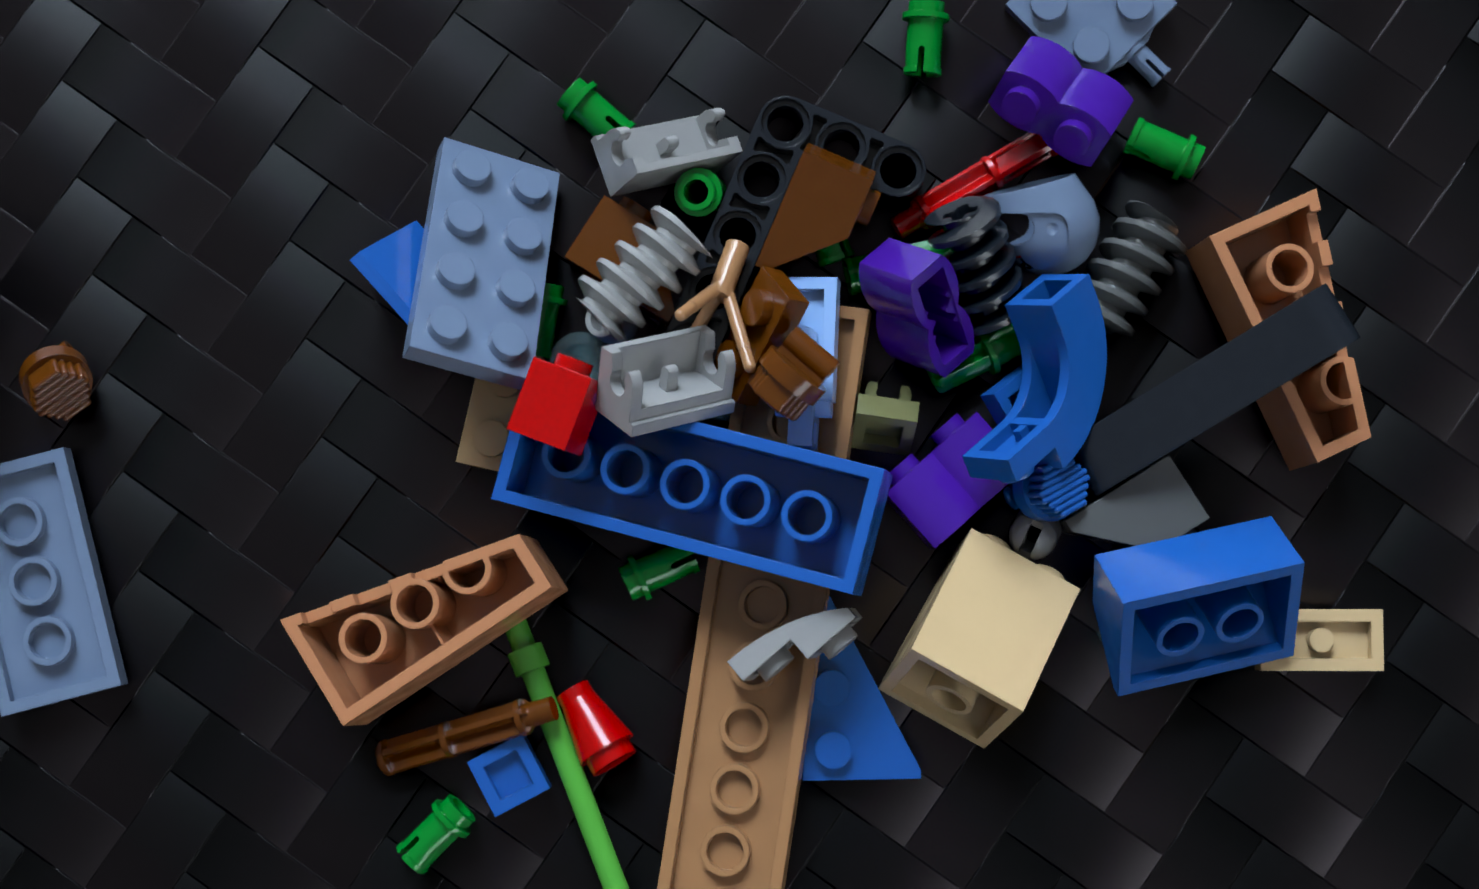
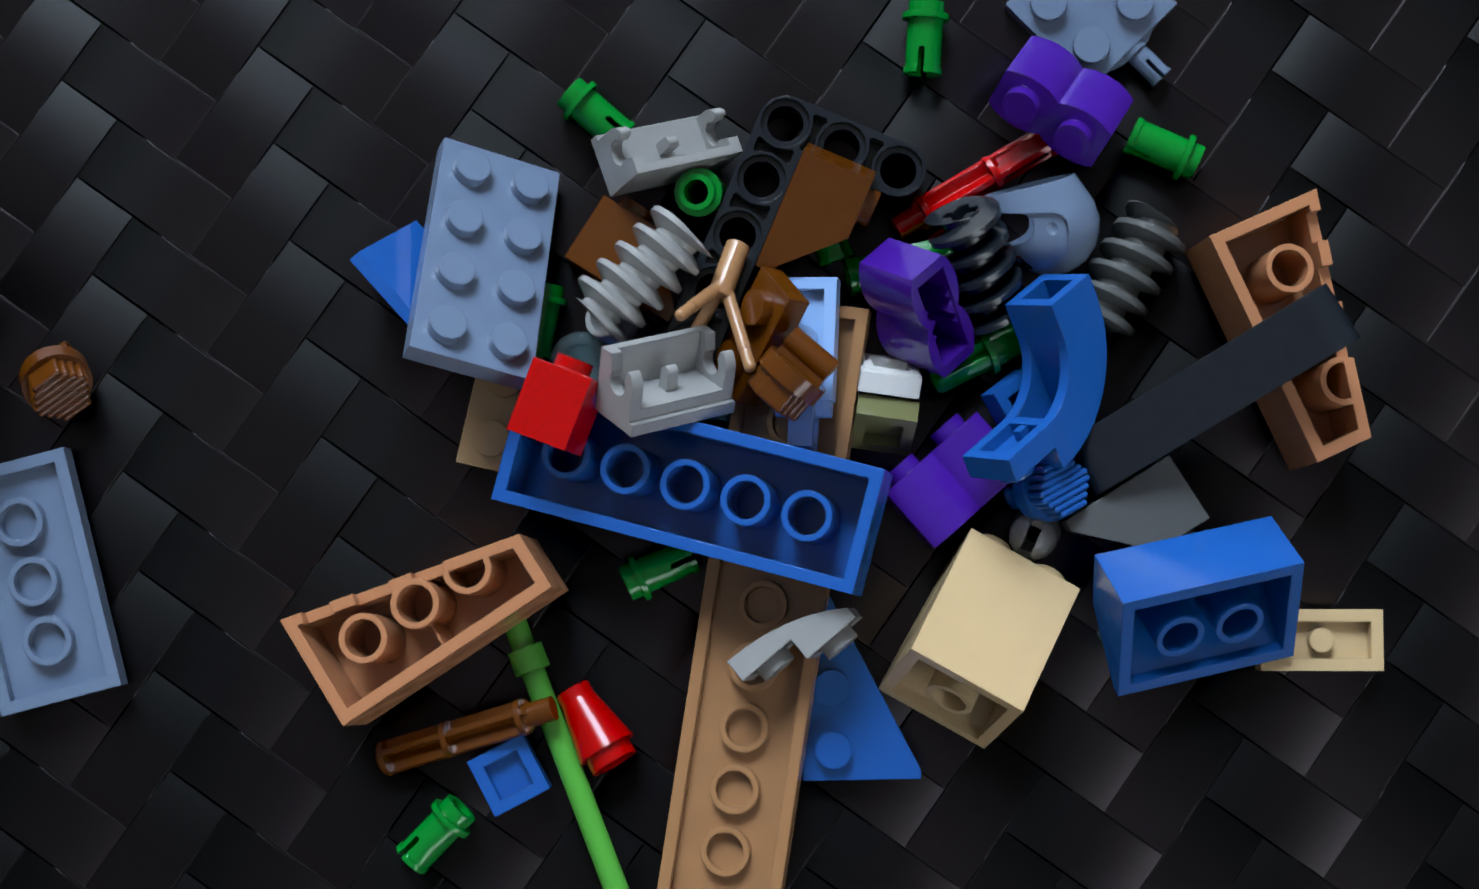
(889, 377): none -> white tile

